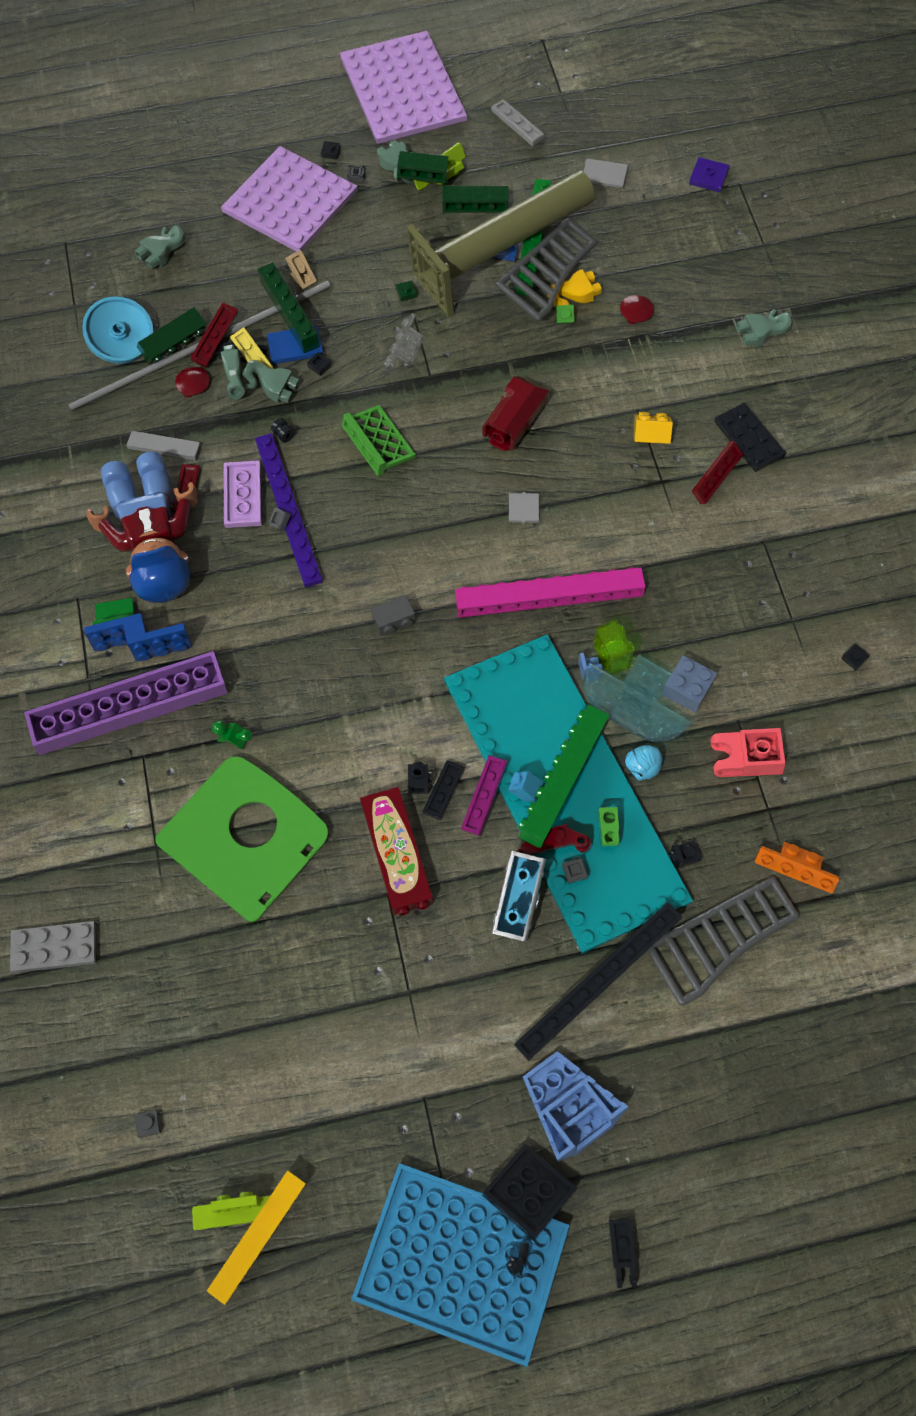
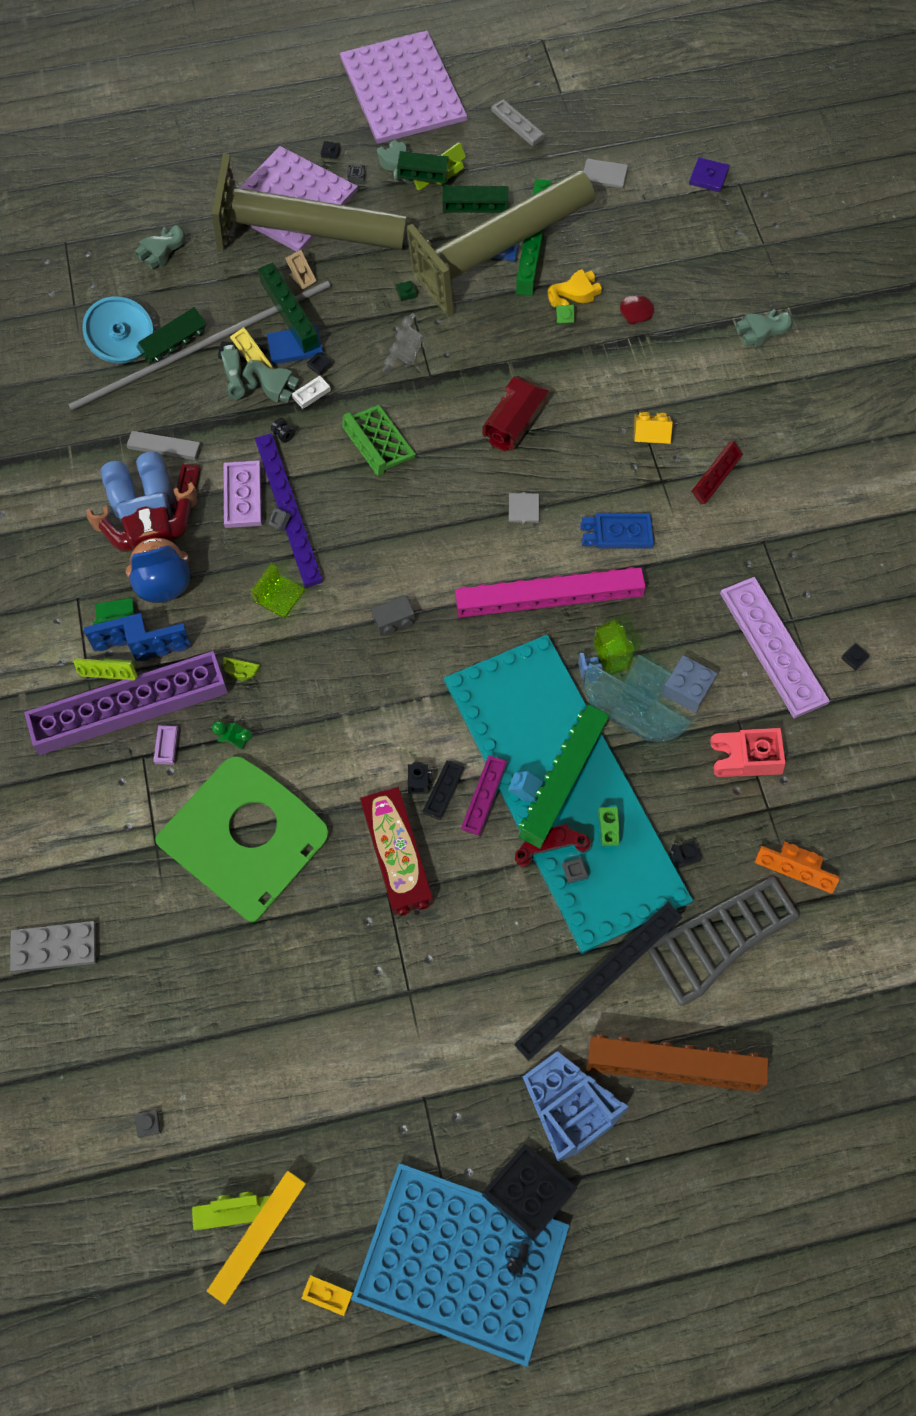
(106, 668): none -> lime bracket
(166, 745): none -> lavender tile
(192, 381): dark red dish -> none
(214, 335): dark red plate -> none
(240, 669): none -> lime tile
(276, 592): none -> clear neon green bracket
(299, 215): none -> olive piece
(311, 392): none -> white plate
(327, 1295): none -> yellow plate
(519, 896): medium azure piece -> none
(530, 257): dark grey bar -> none
(618, 531): none -> blue tile
(623, 1249): black hinge -> none
(644, 760): medium azure hair -> none
(677, 1064): none -> dark orange brick
(751, 437): black plate -> none
(774, 647): none -> lavender plate

